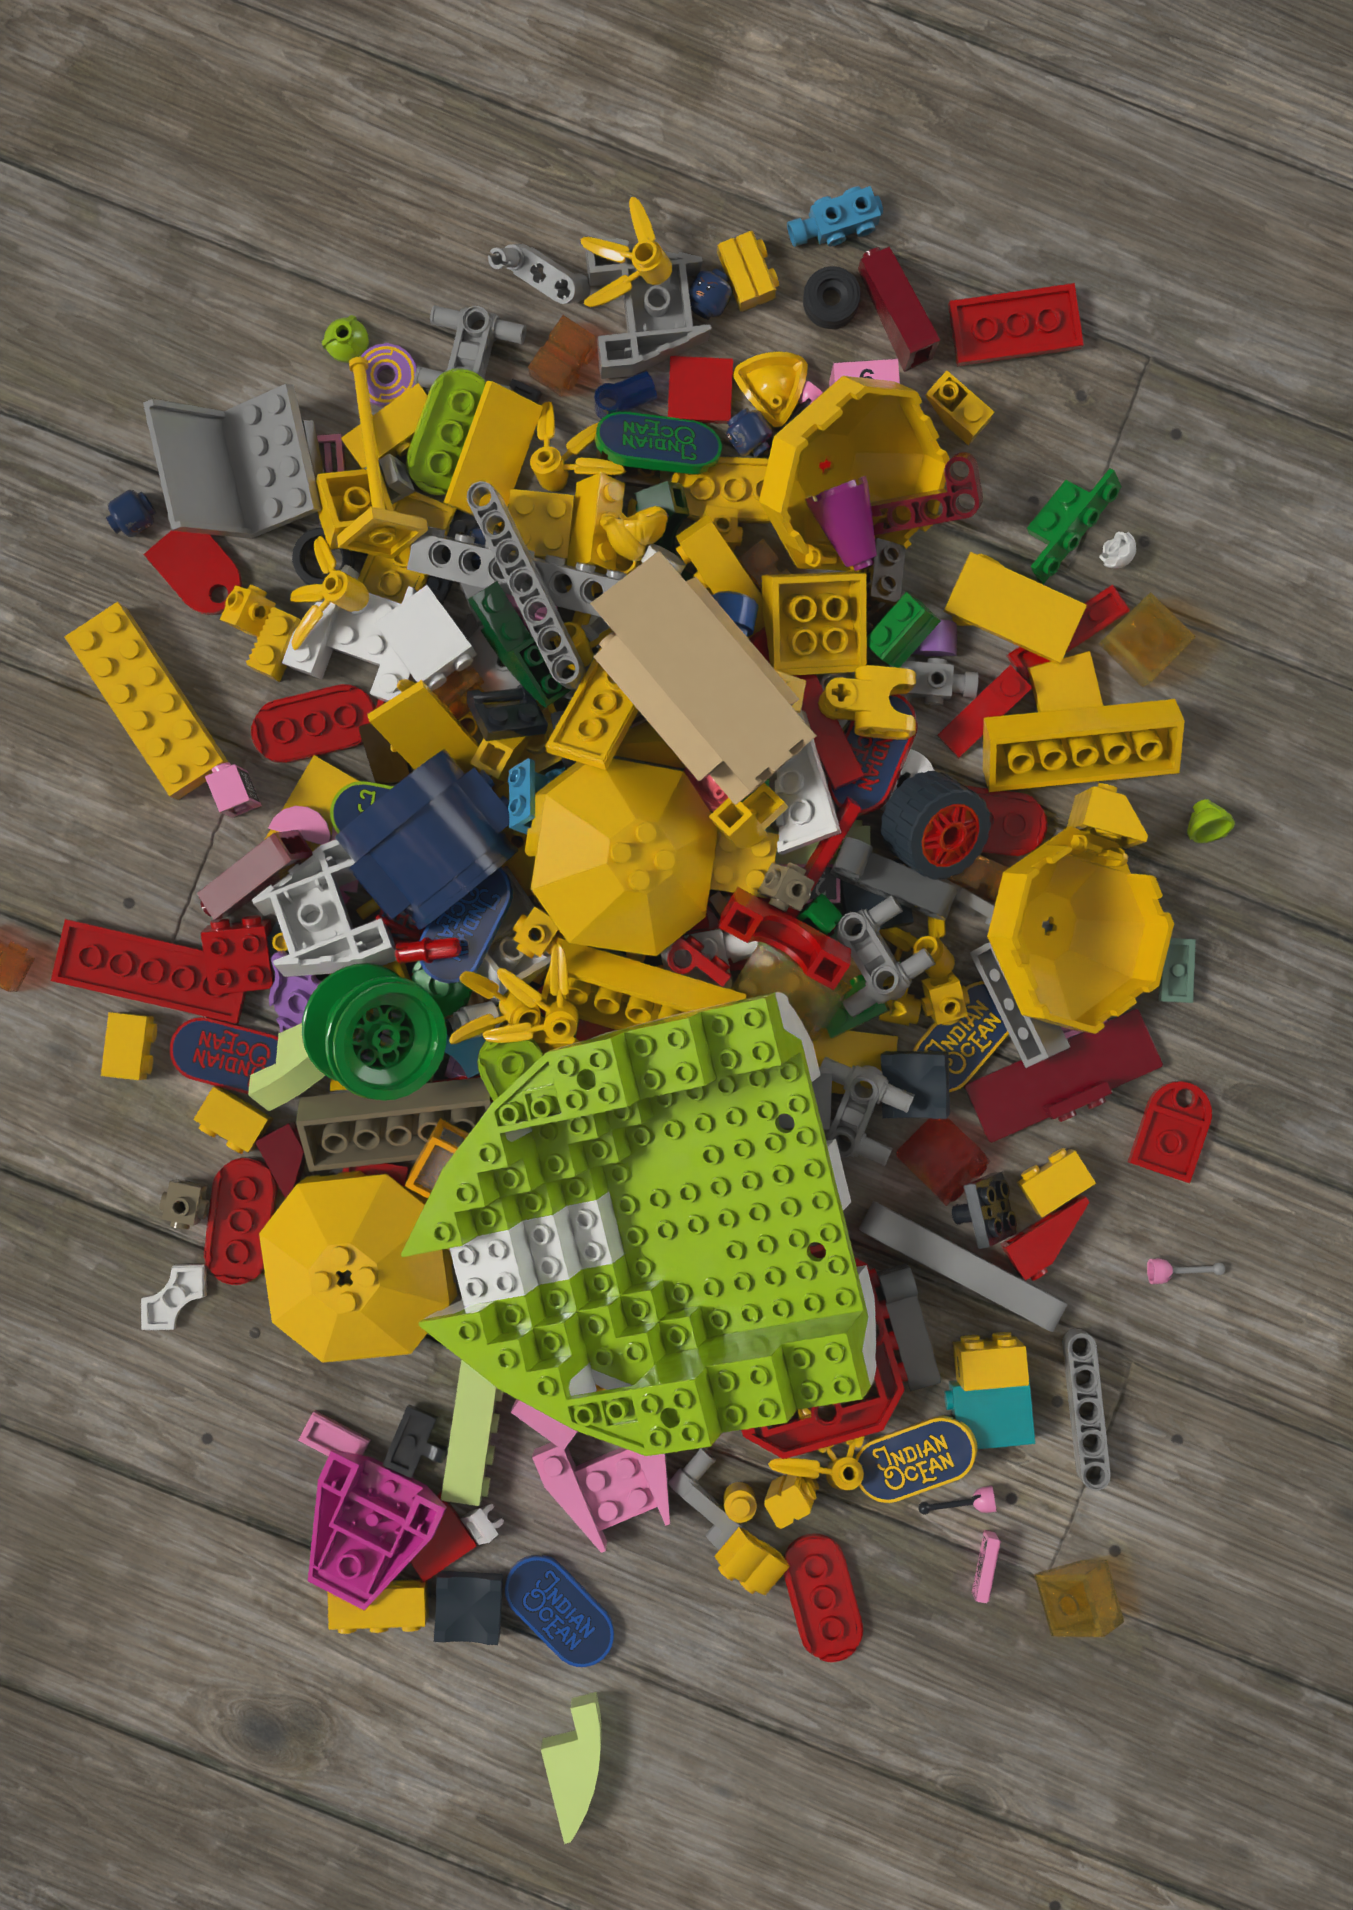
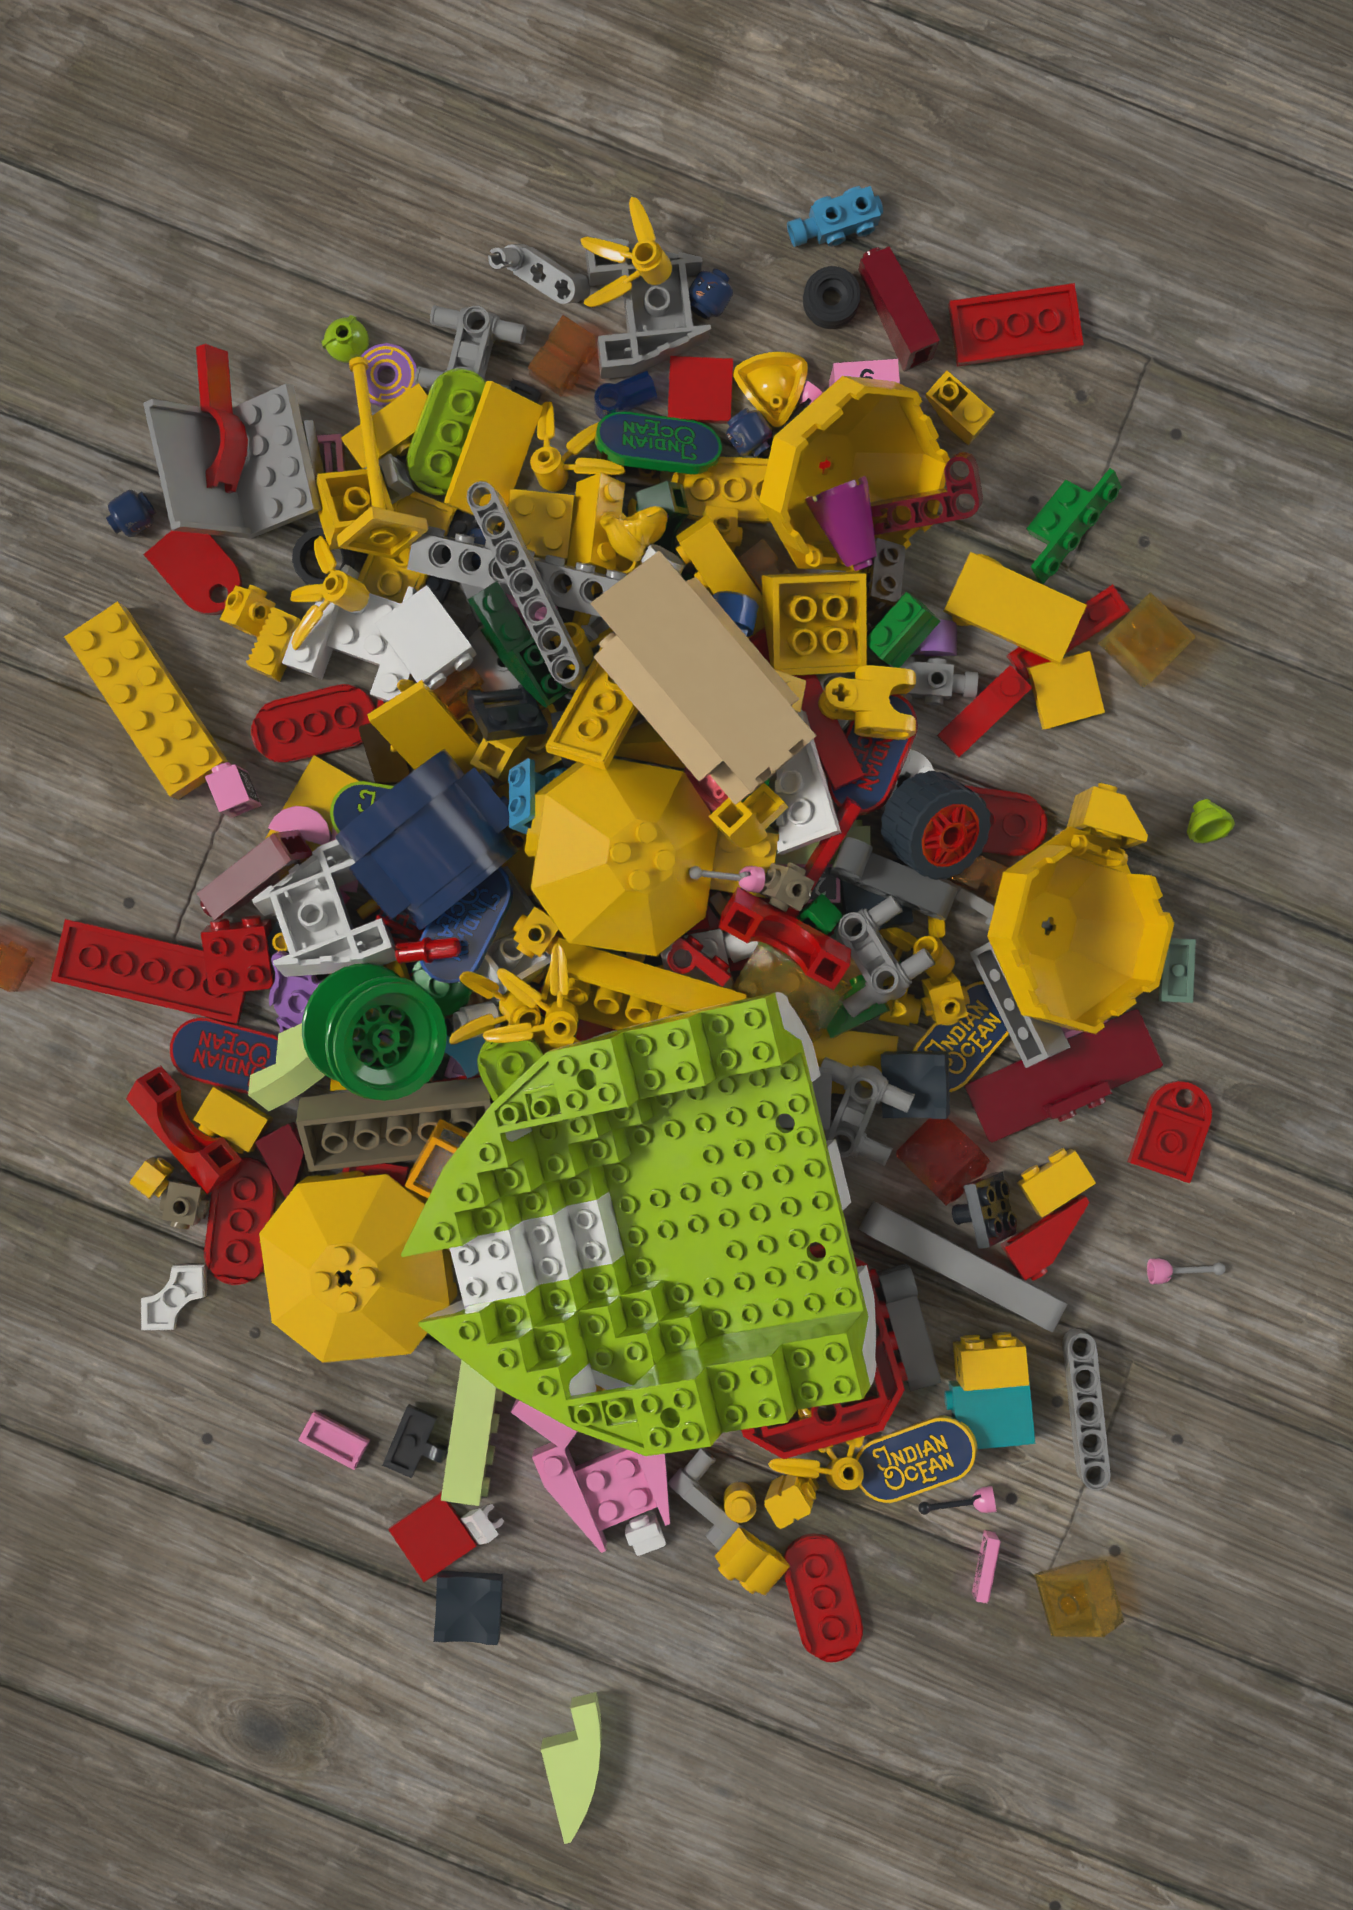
(128, 1046): yellow brick -> none
(152, 1177): none -> yellow plate
(160, 1105): none -> red arch
(217, 400): none -> red piece
(367, 1526): dark pink wedge -> none
(398, 1605): yellow brick -> none
(559, 1610): tile -> none
(644, 1534): none -> white bracket
(748, 273): yellow brick -> none
(750, 877): none -> hinge
(1082, 745): yellow brick -> none
(1119, 550): white plate -> none

